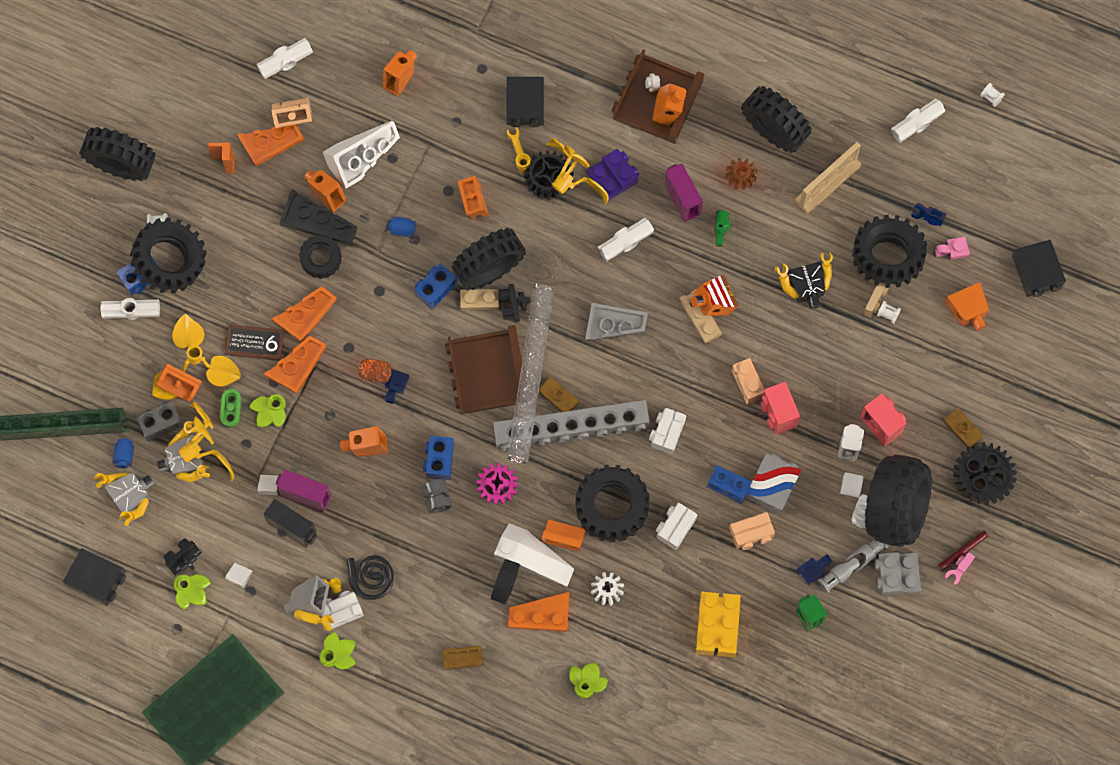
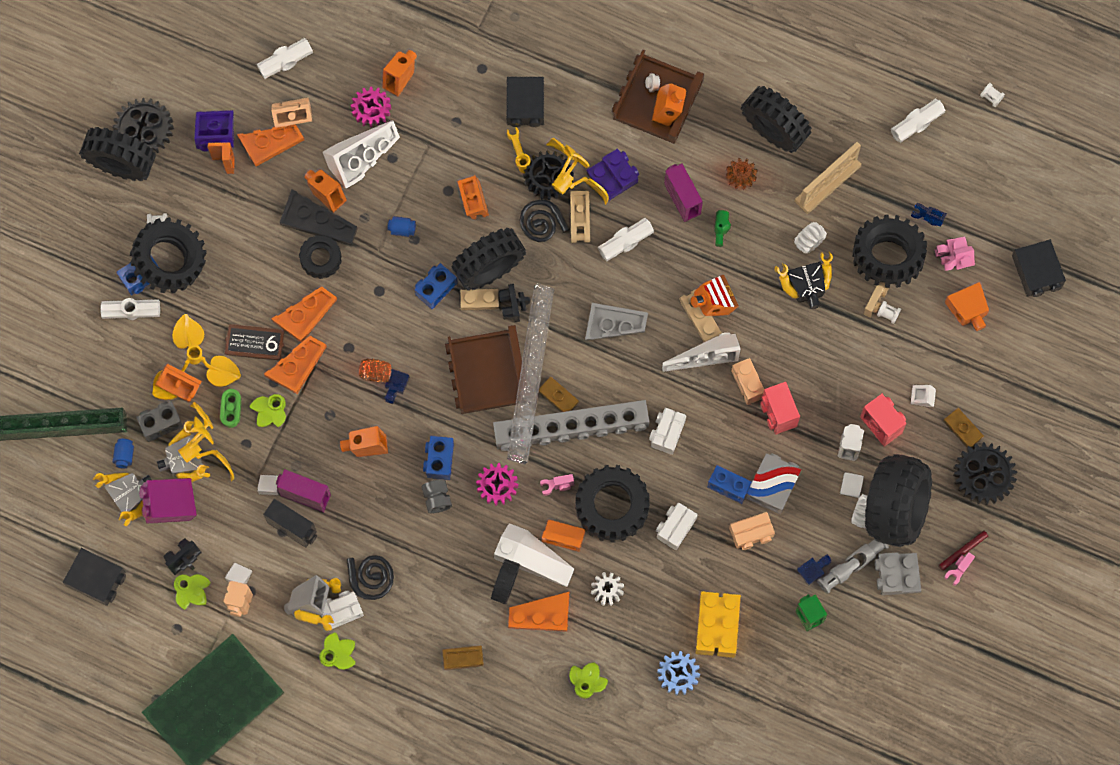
(159, 130): none -> black gear
(168, 500): none -> magenta brick
(214, 128): none -> dark purple plate
(238, 598): none -> light nougat brick
(376, 111): none -> dark pink gear
(538, 222): none -> black piece
(562, 482): none -> bright pink plate
(580, 216): none -> tan plate
(670, 669): none -> light blue gear
(717, 350): none -> white wedge
(810, 237): none -> white gear
(923, 395): none -> white slope
(961, 259): none -> bright pink plate

